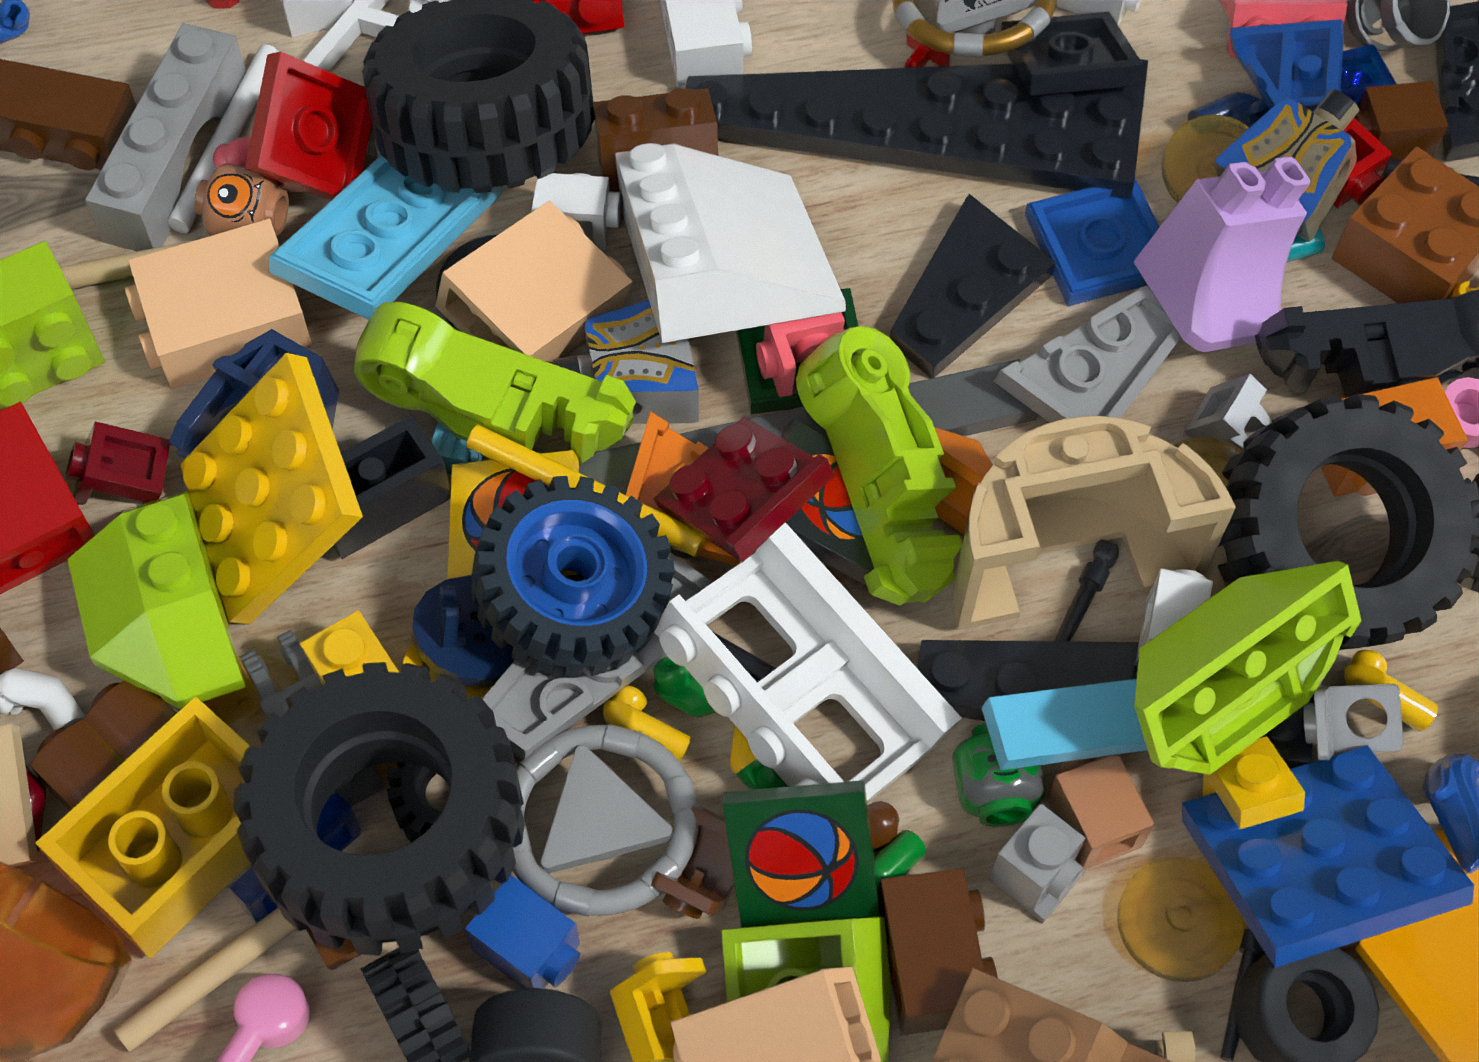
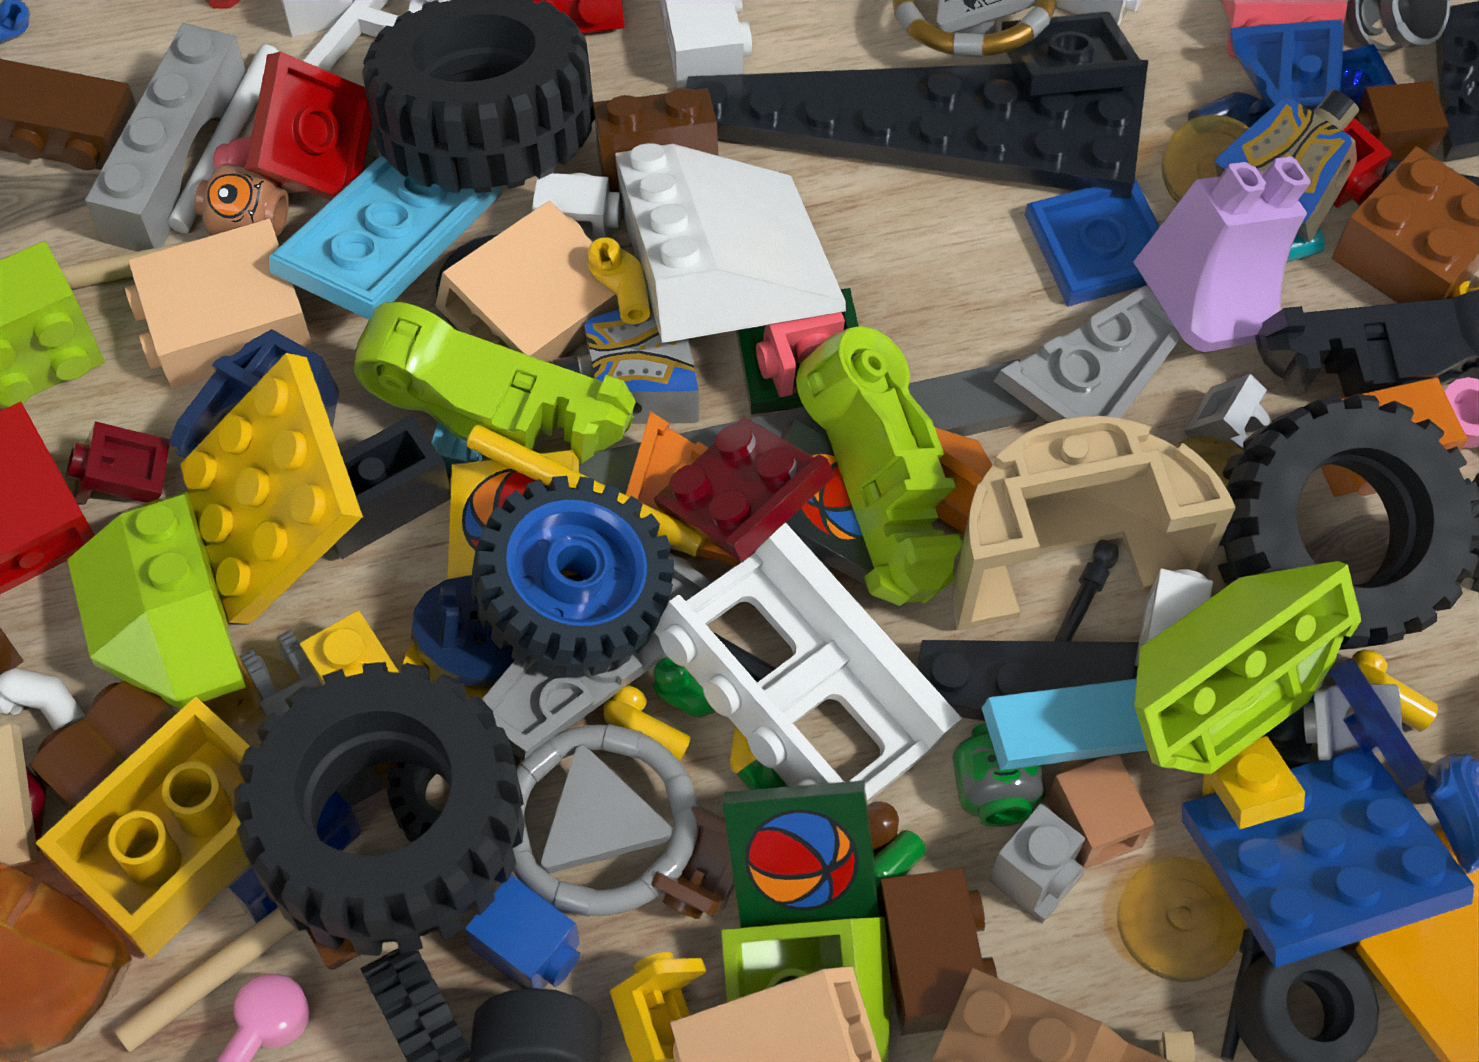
(621, 275): none -> yellow arm
(923, 54): red piece -> none
(967, 287): black wing -> none
(1374, 726): none -> clear blue plate

